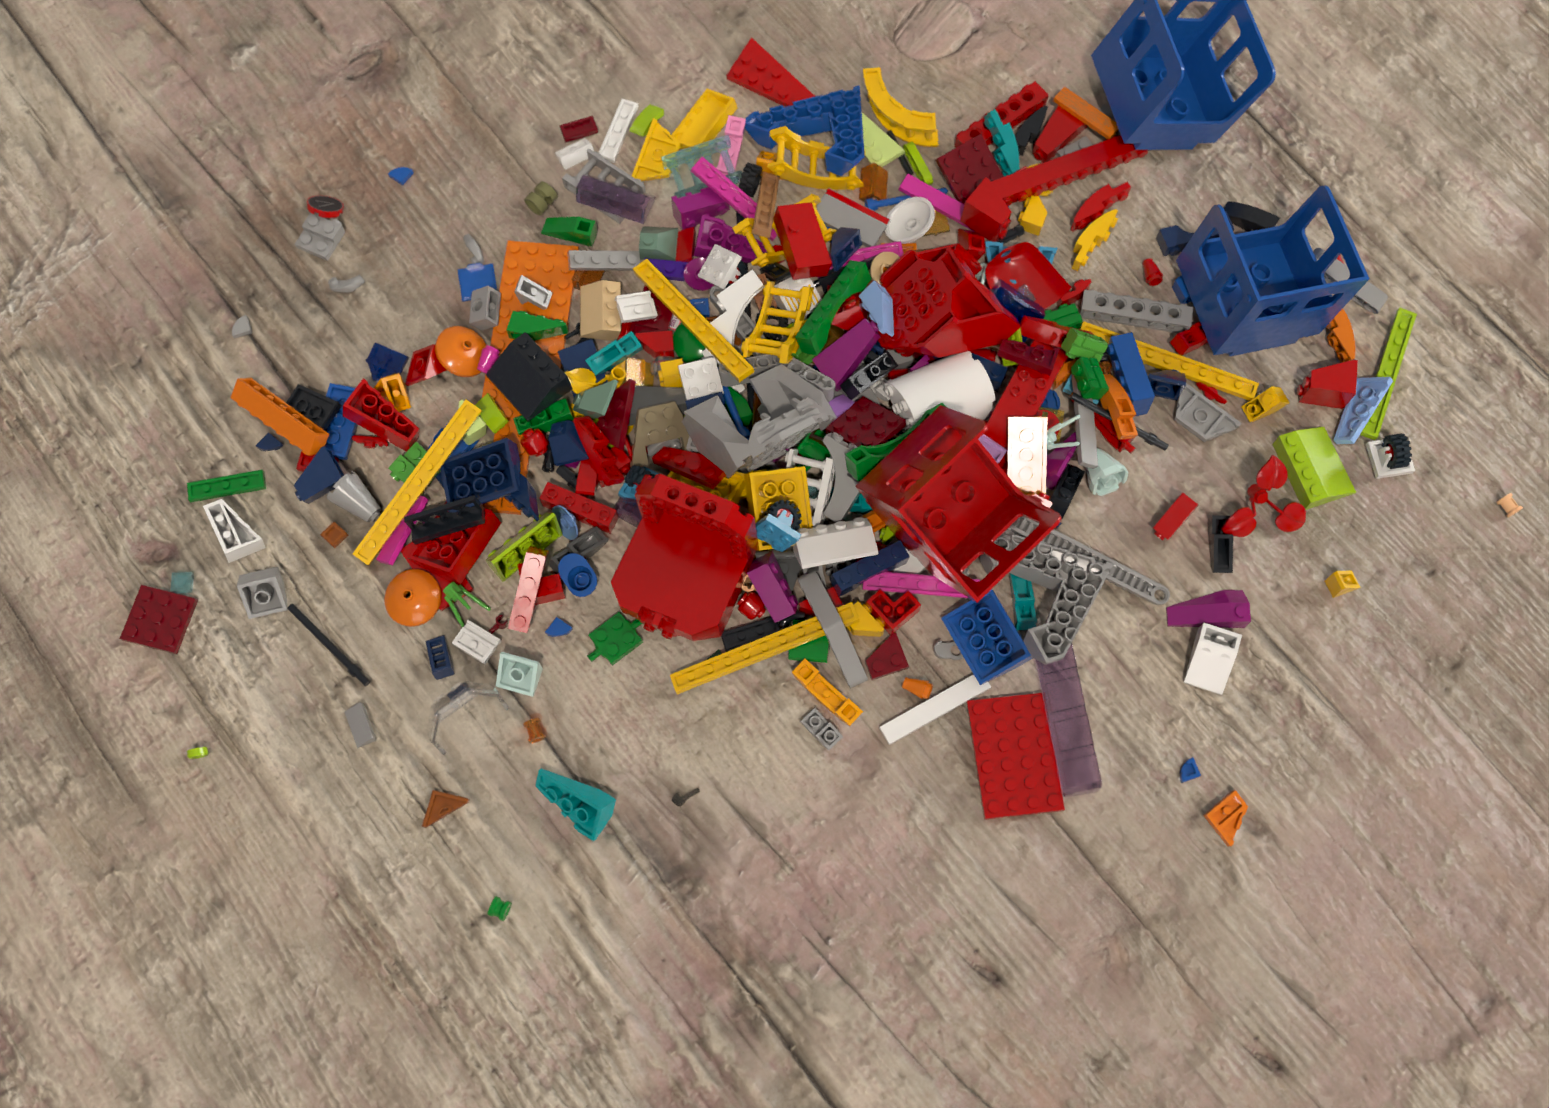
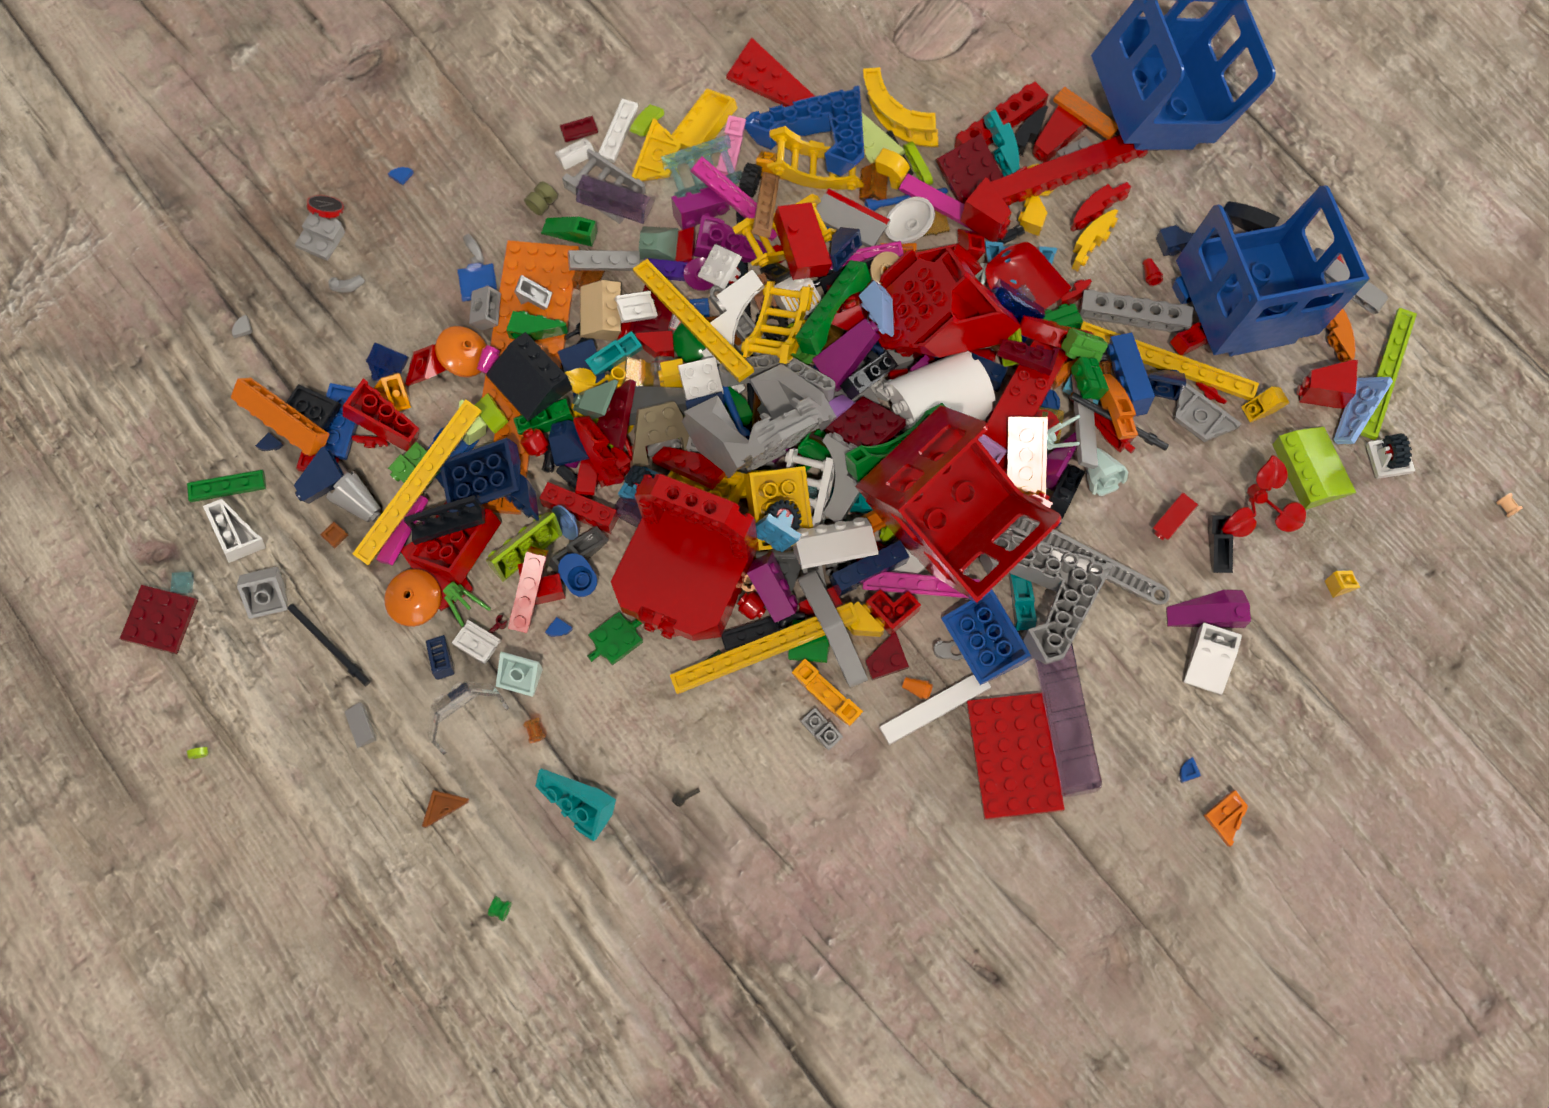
(893, 166): none -> yellow brick

